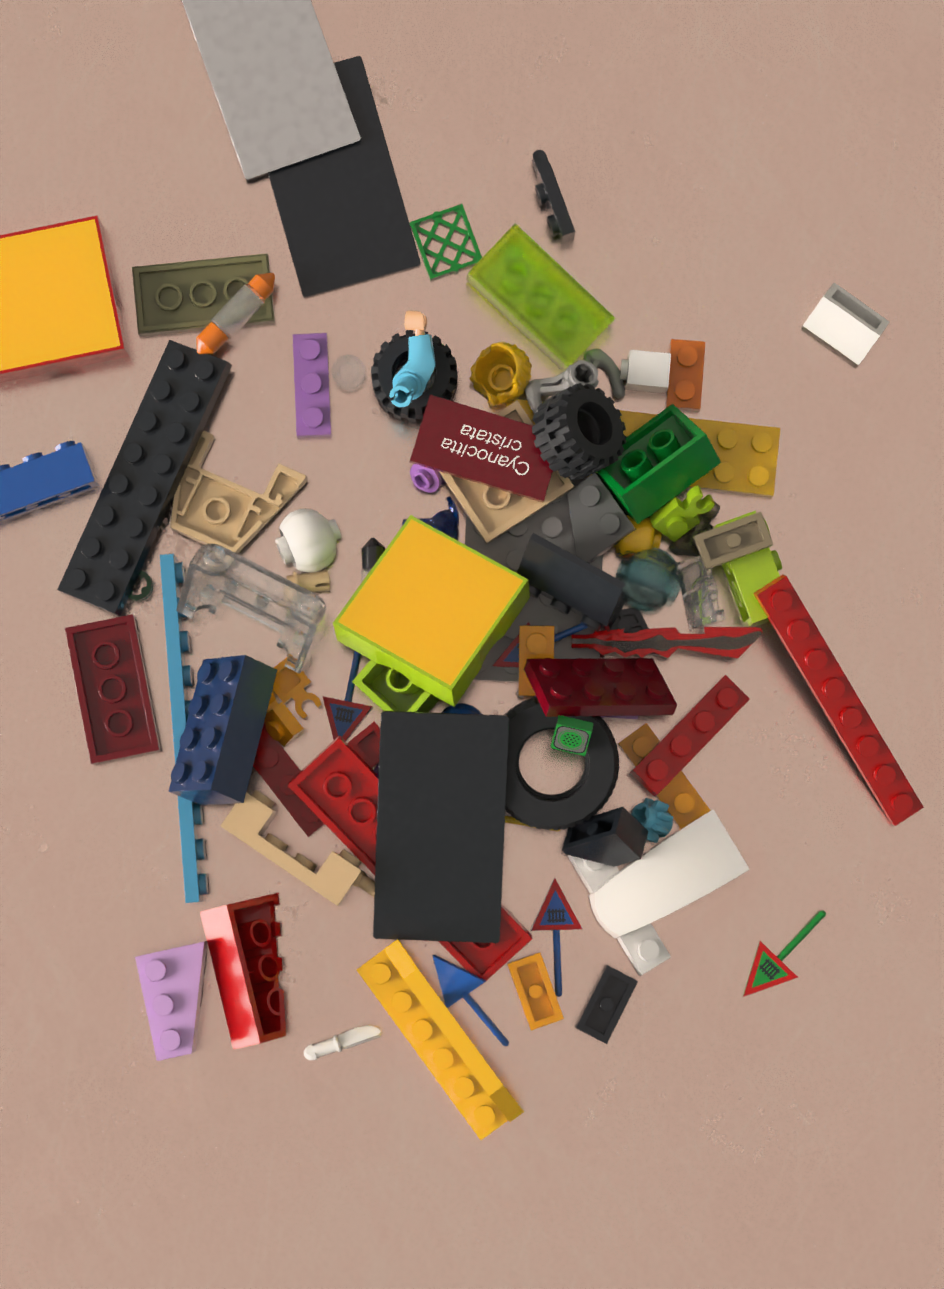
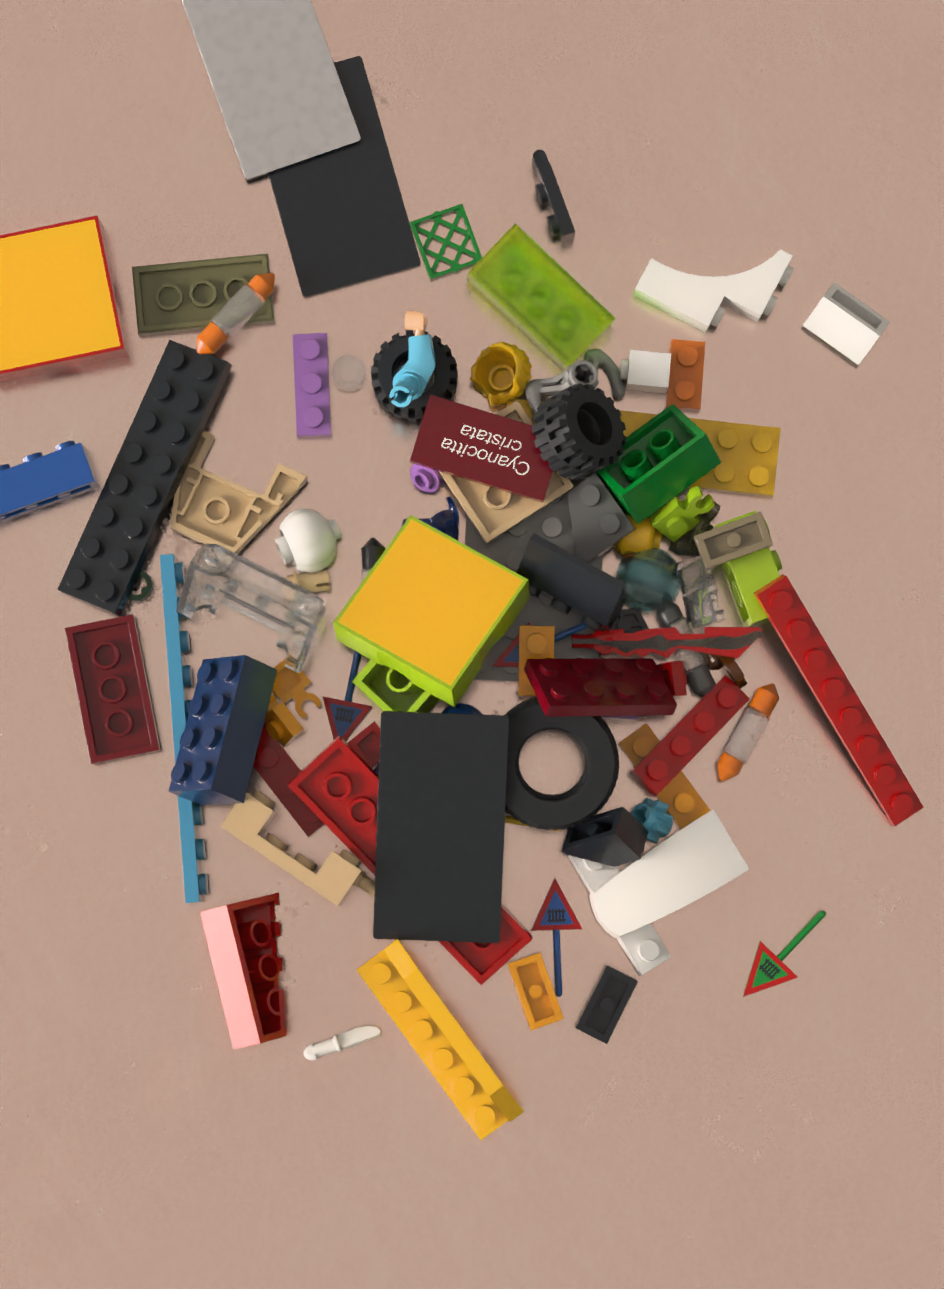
(172, 997): lavender wedge -> none
(457, 984): blue piece -> none
(572, 735): green tile -> none
(674, 677): none -> red plate
(694, 662): none -> piece
(699, 298): none -> white arch
(729, 665): none -> reddish brown piece
(747, 732): none -> piece

